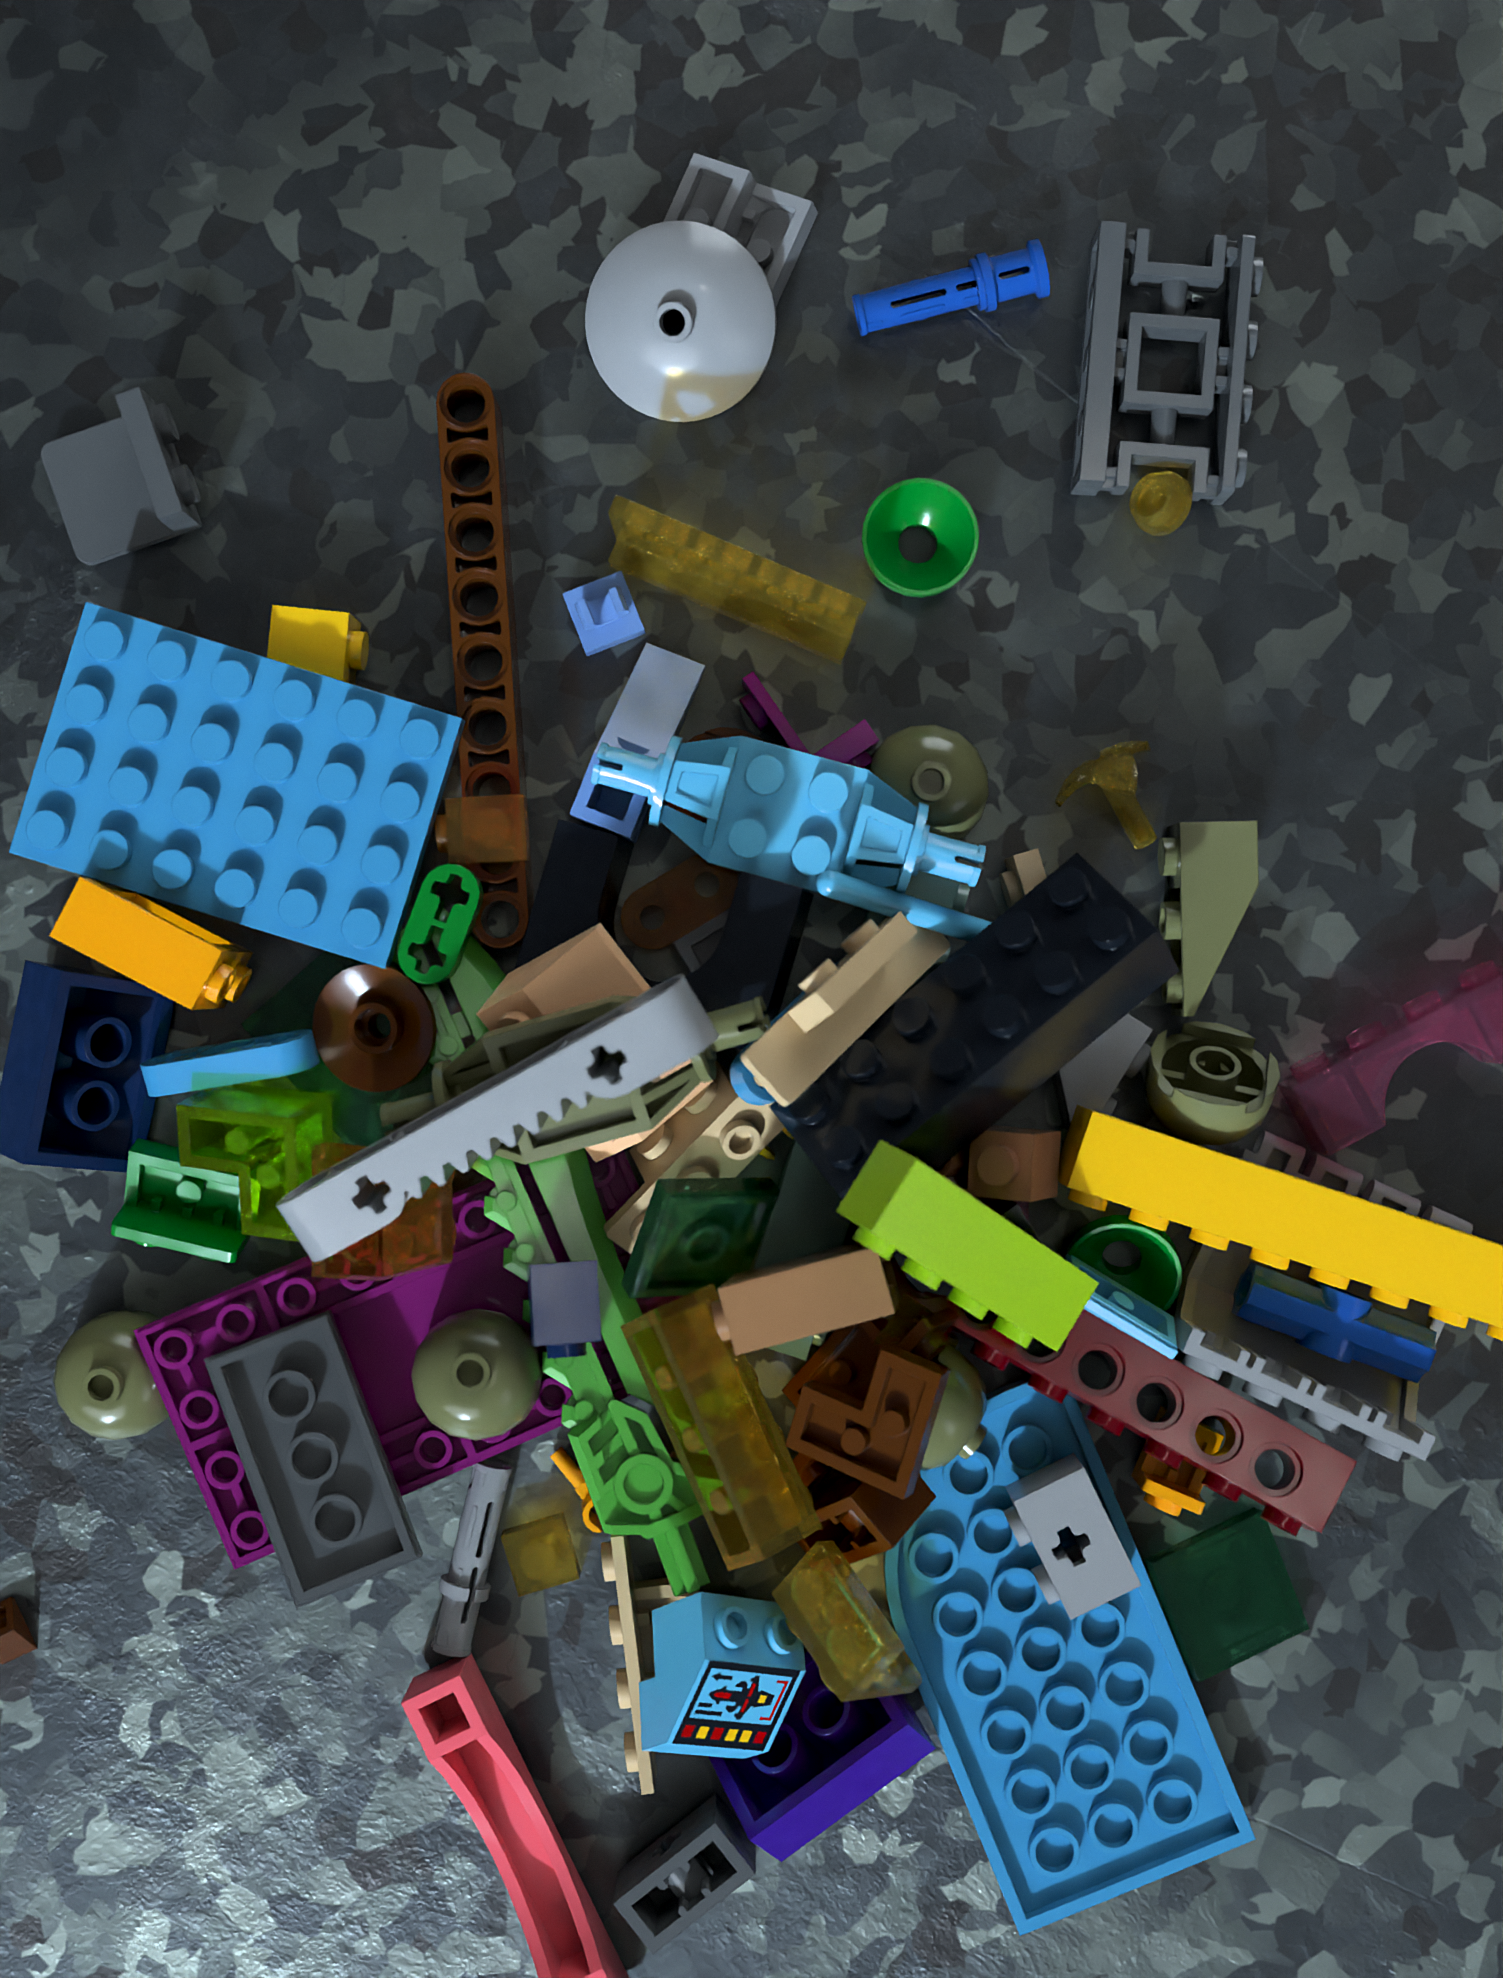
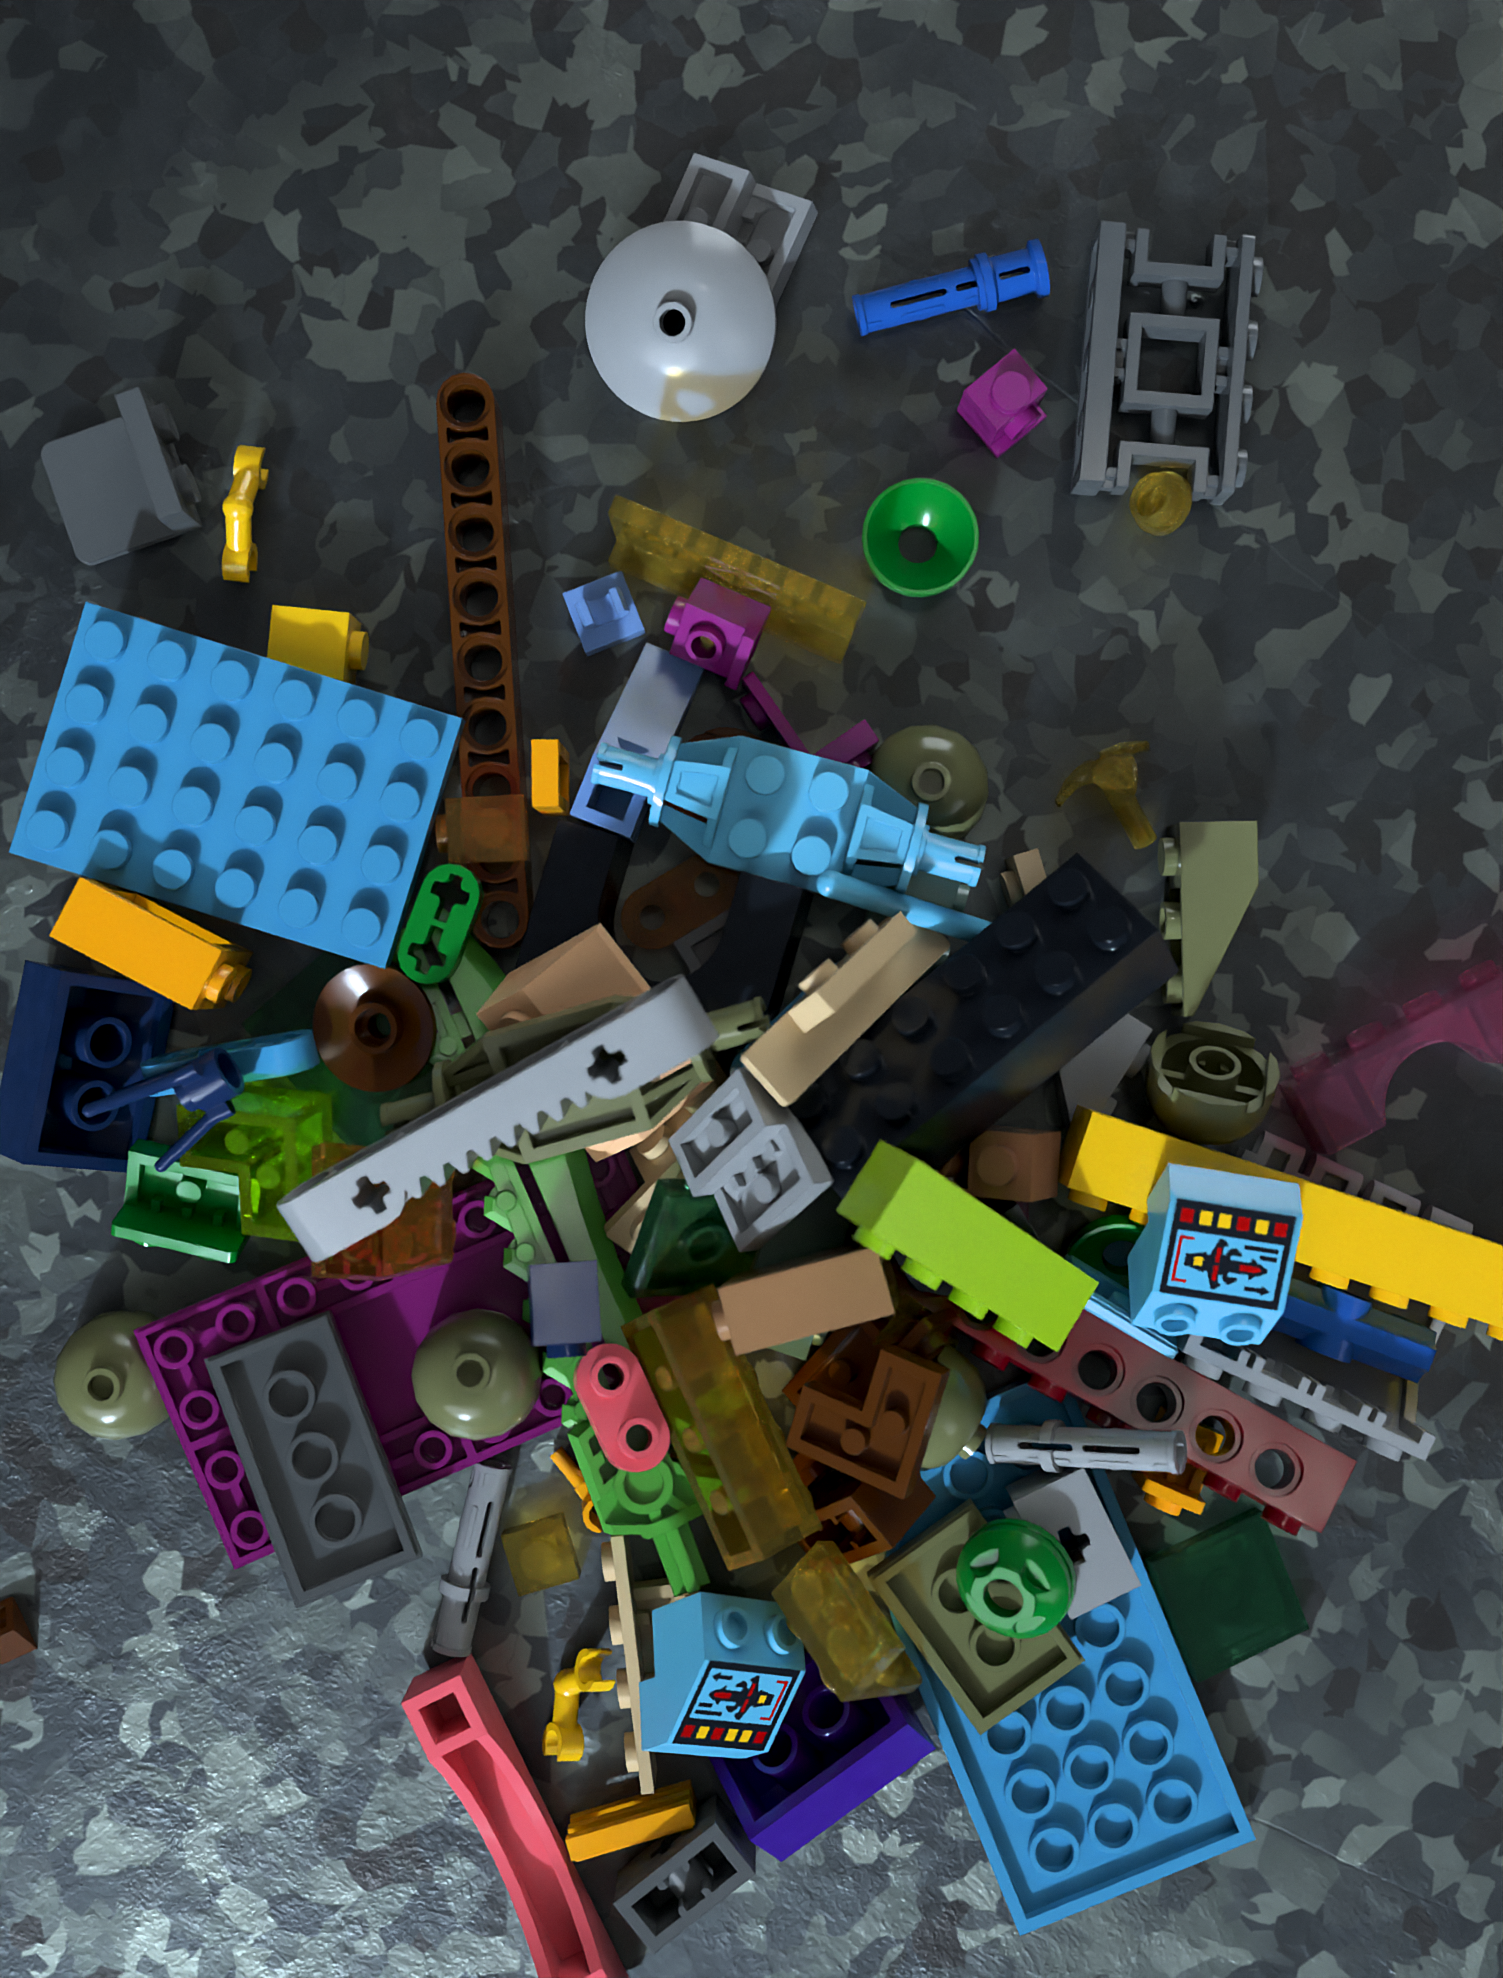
(199, 1084): none -> dark blue plant
(240, 552): none -> yellow arm
(550, 777): none -> light orange tile
(564, 1734): none -> yellow arm
(619, 1409): none -> coral plate
(631, 1821): none -> light orange tile
(717, 630): none -> magenta brick
(750, 1159): none -> light grey slope
(978, 1667): none -> olive tile
(1004, 403): none -> magenta brick
(1029, 1560): none -> green piece
(1157, 1449): none -> light grey pin
(1215, 1255): none -> medium azure piece

